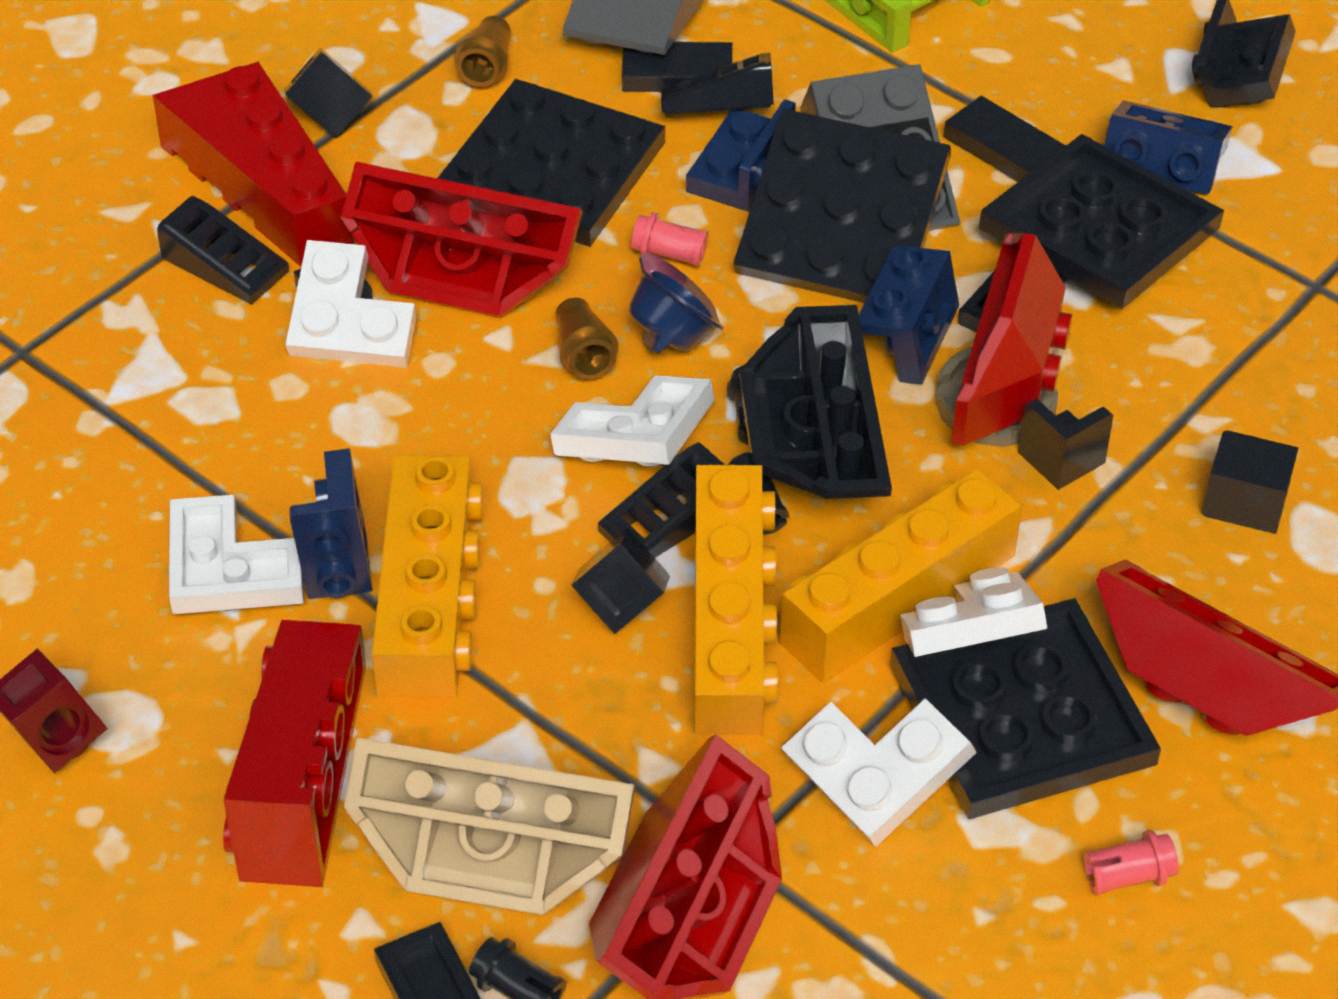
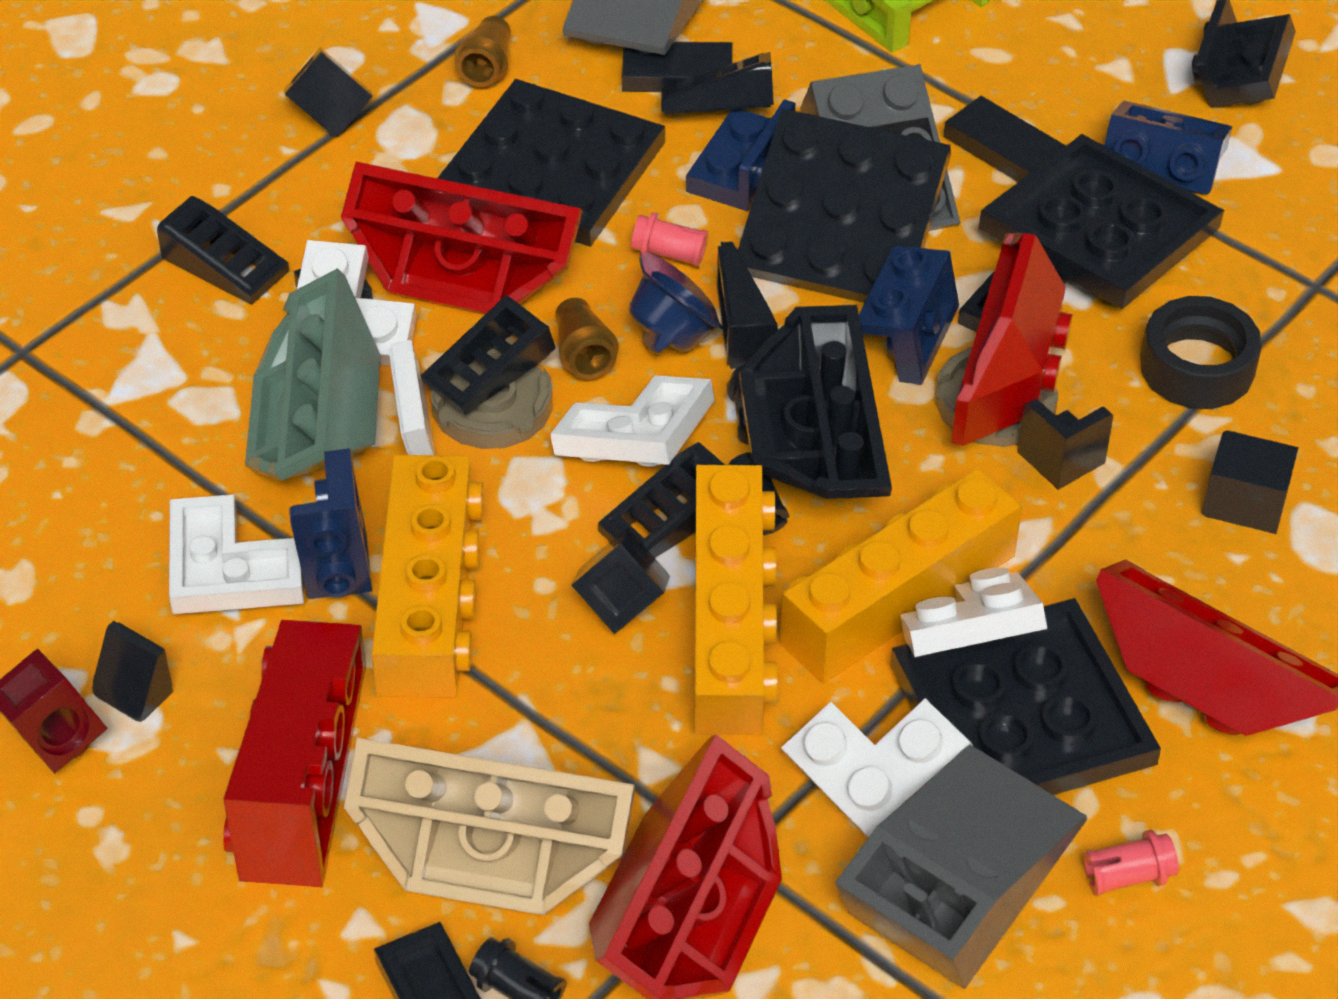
(131, 673): none -> black slope
(256, 154): red wedge -> none
(314, 383): none -> sand green wedge
(411, 399): none -> white tile
(499, 323): none -> black slope
(504, 418): none -> dark tan tile
(742, 308): none -> black slope
(958, 863): none -> dark grey slope
(1200, 320): none -> black tyre

